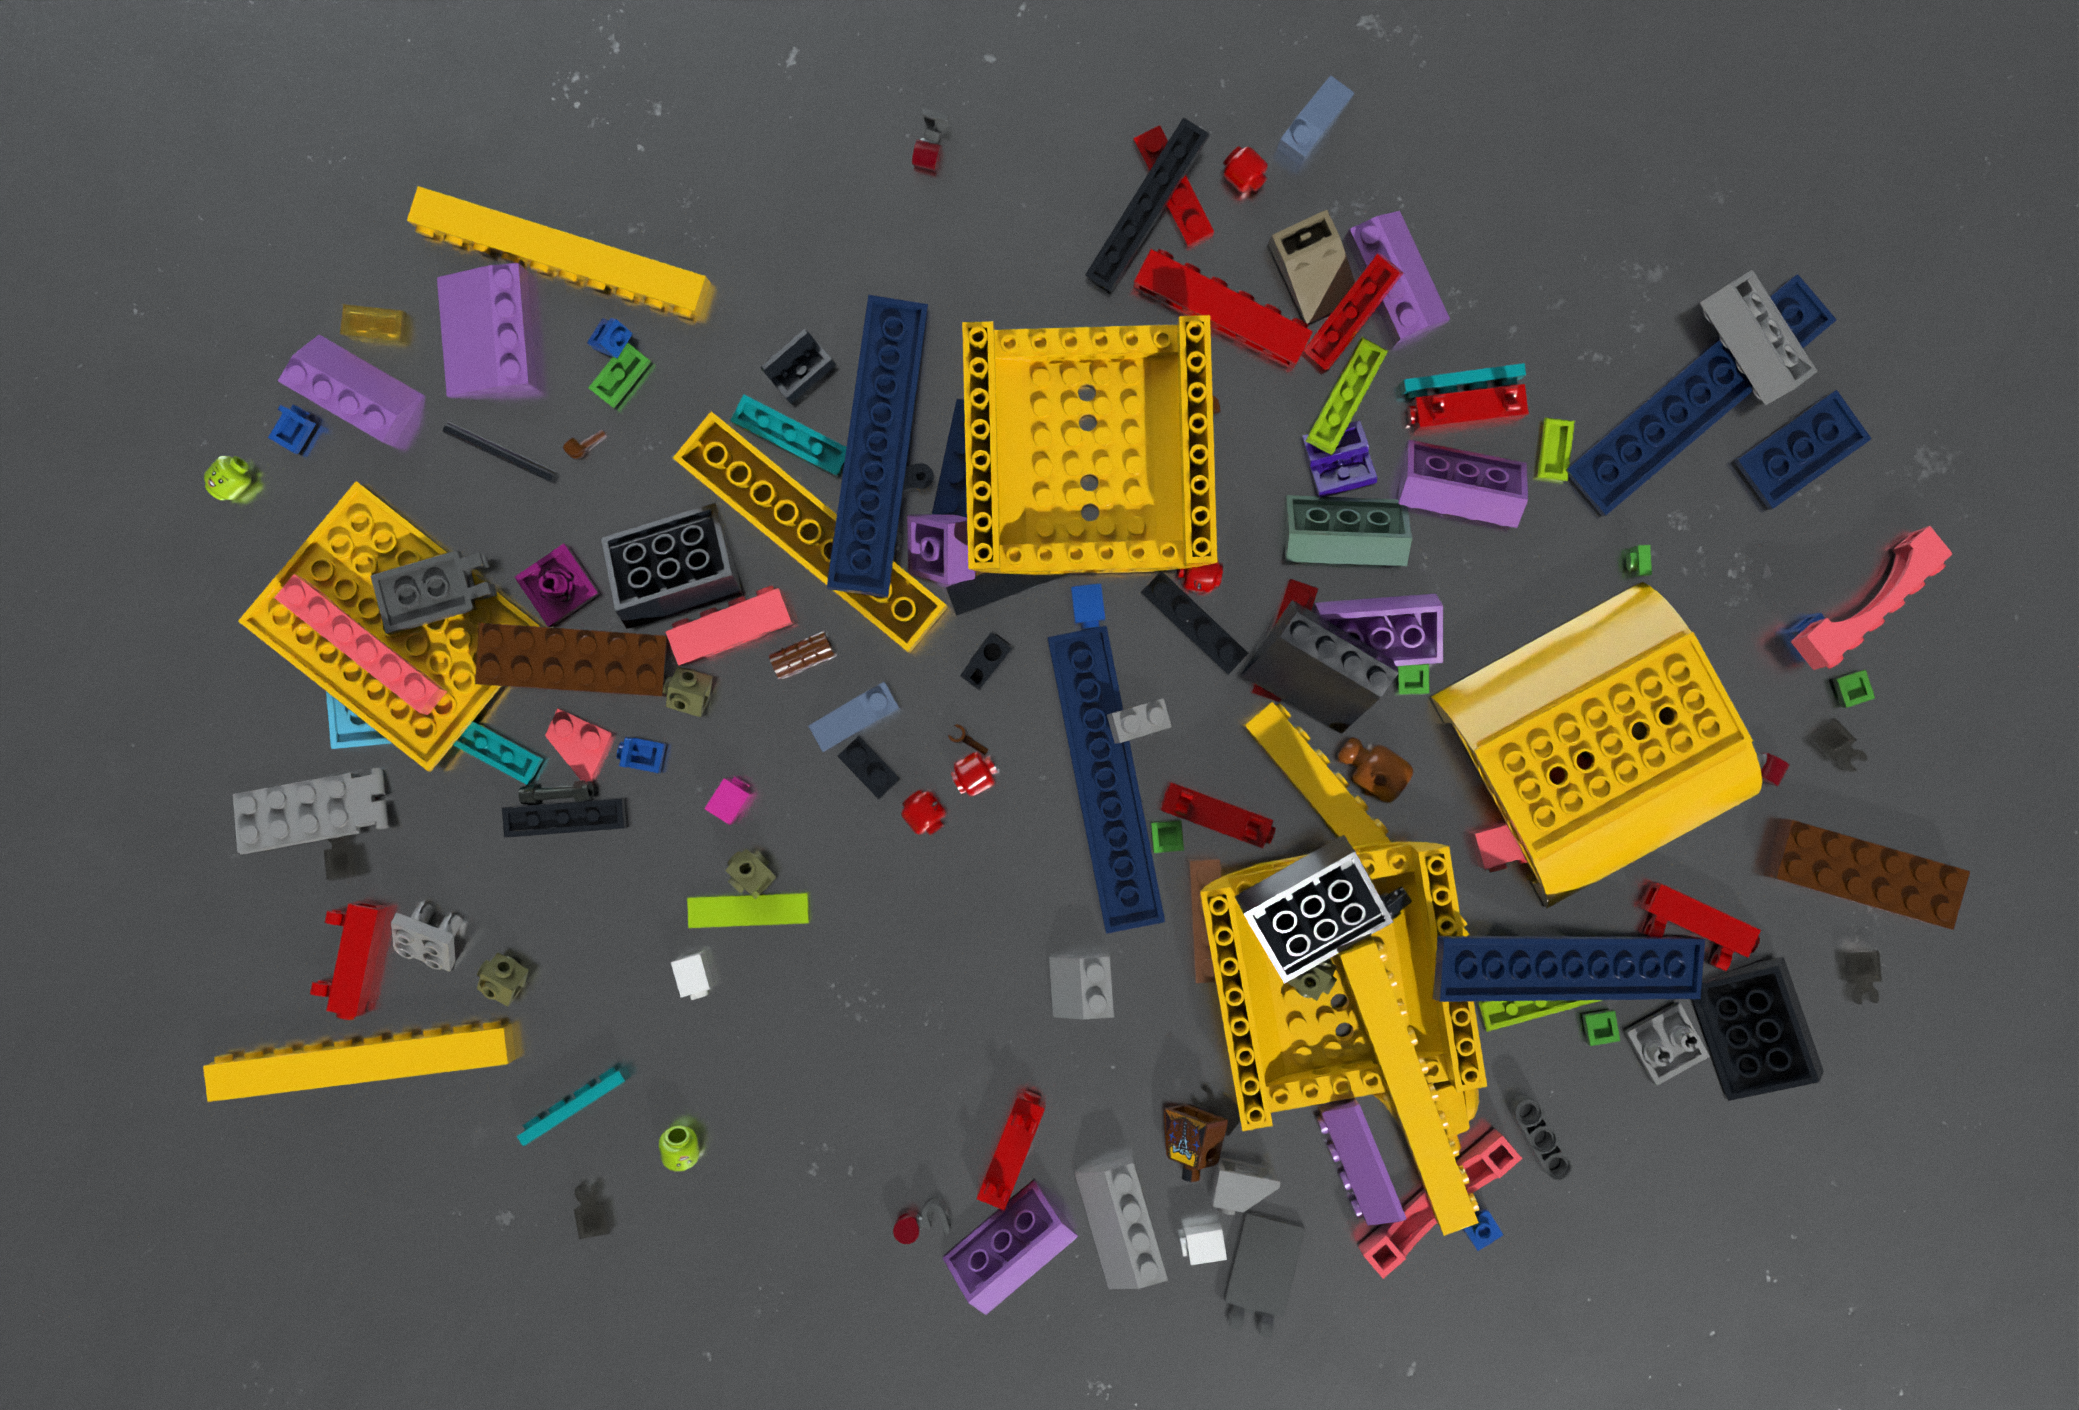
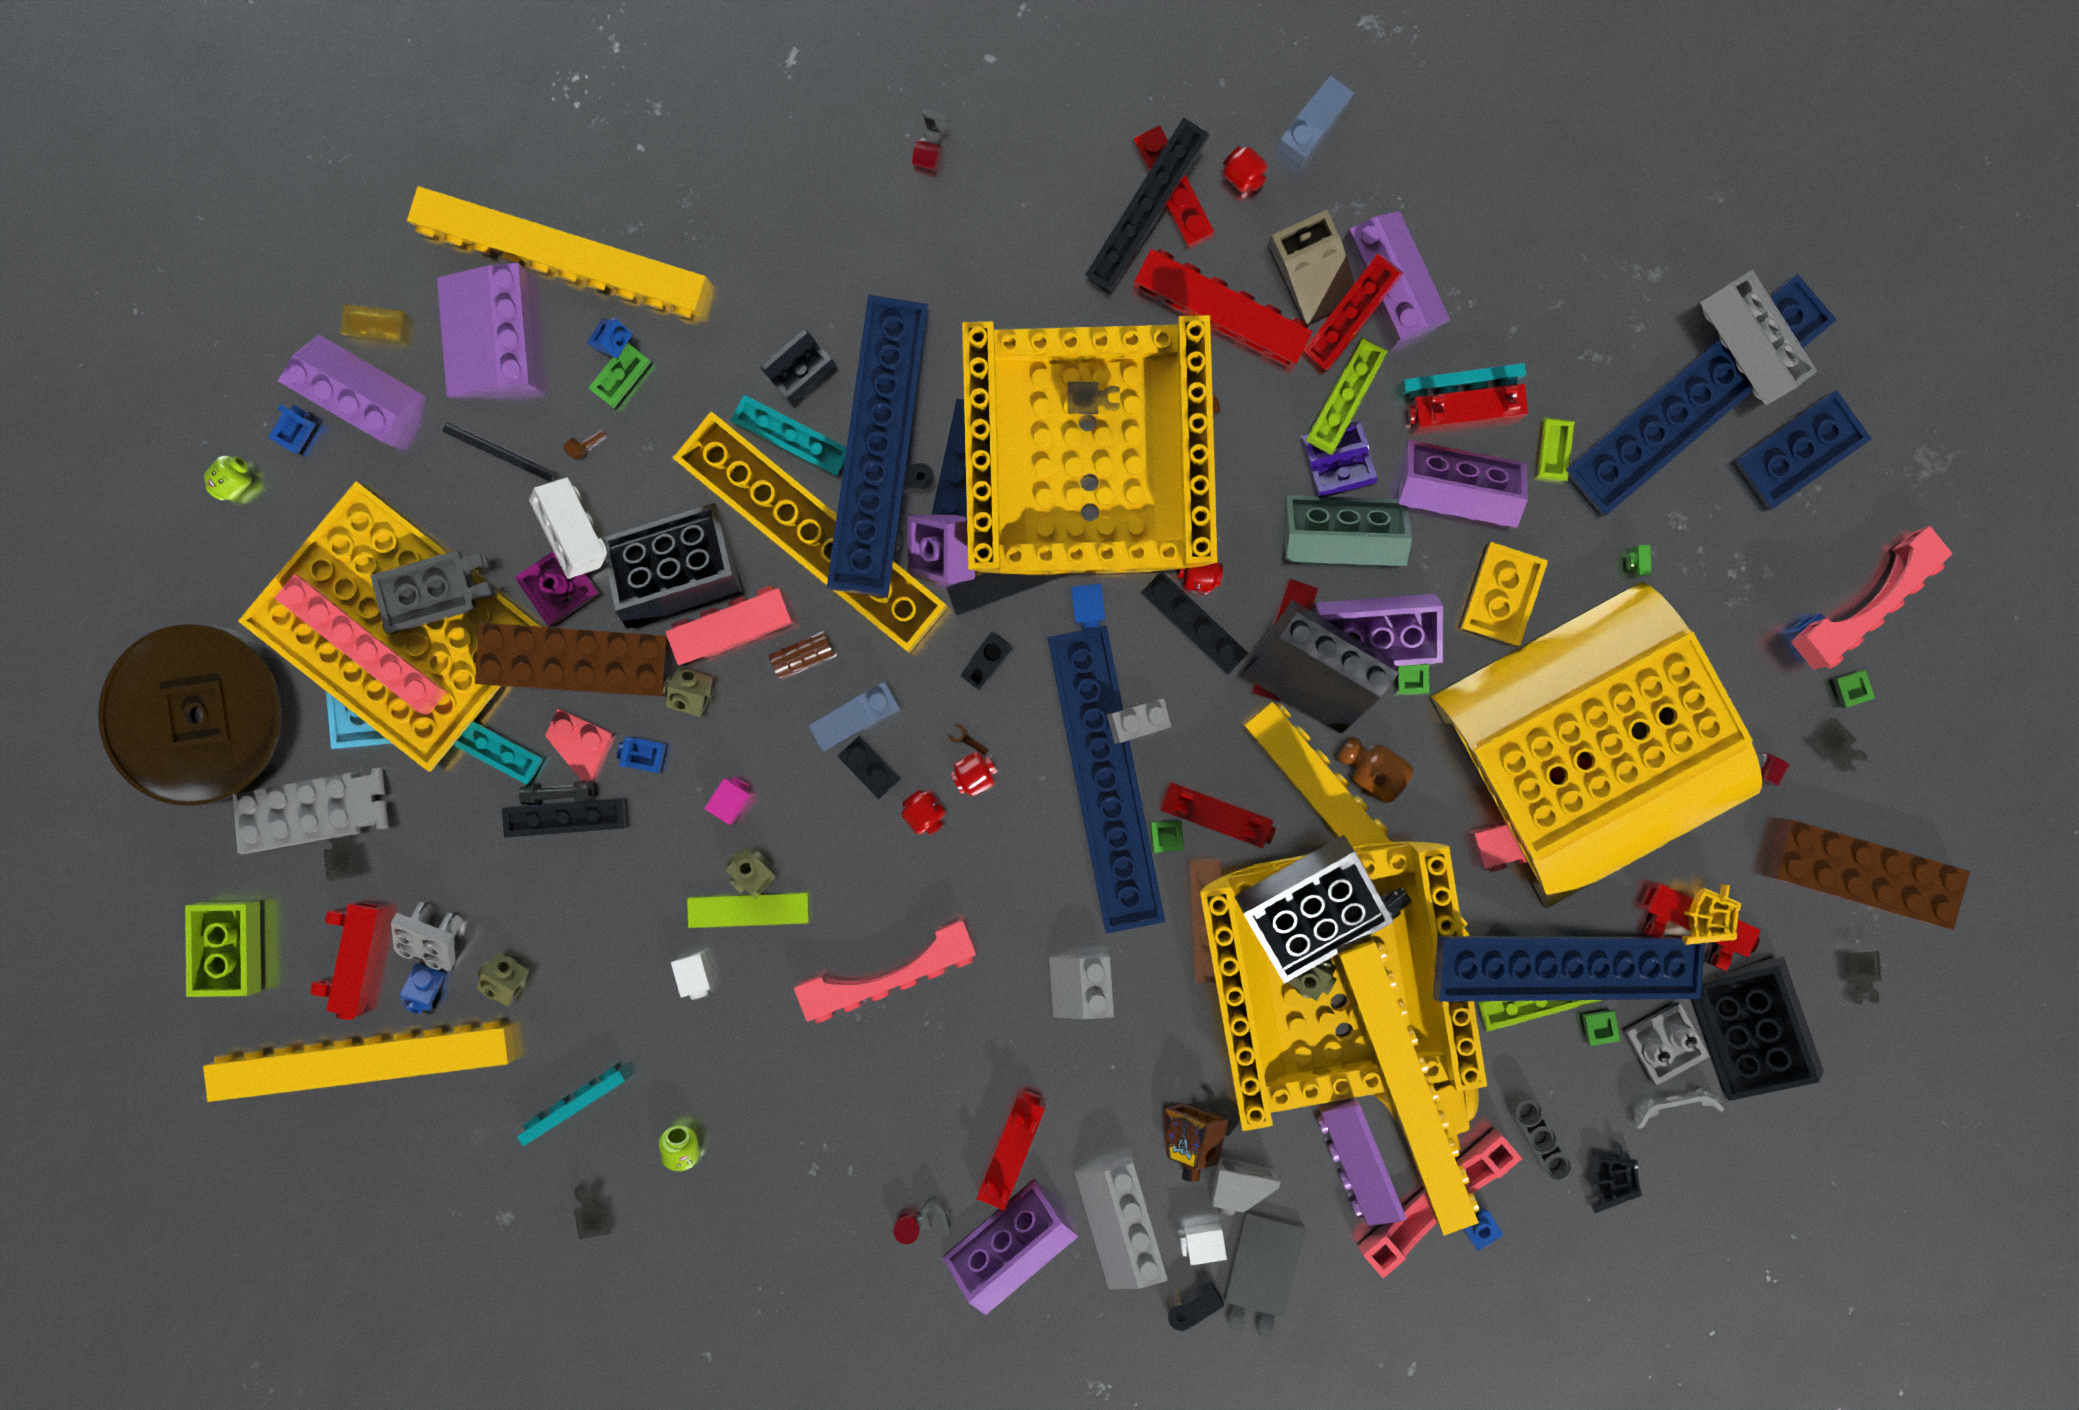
(149, 709): none -> dark brown dish
(223, 949): none -> lime brick
(421, 989): none -> blue bracket
(568, 527): none -> white brick
(823, 996): none -> coral arch
(1085, 398): none -> clear smoke plate
(1195, 1307): none -> black leg
(1504, 594): none -> yellow plate
(1614, 1179): none -> black piece
(1651, 1107): none -> light grey piece
(1712, 917): none -> yellow piece

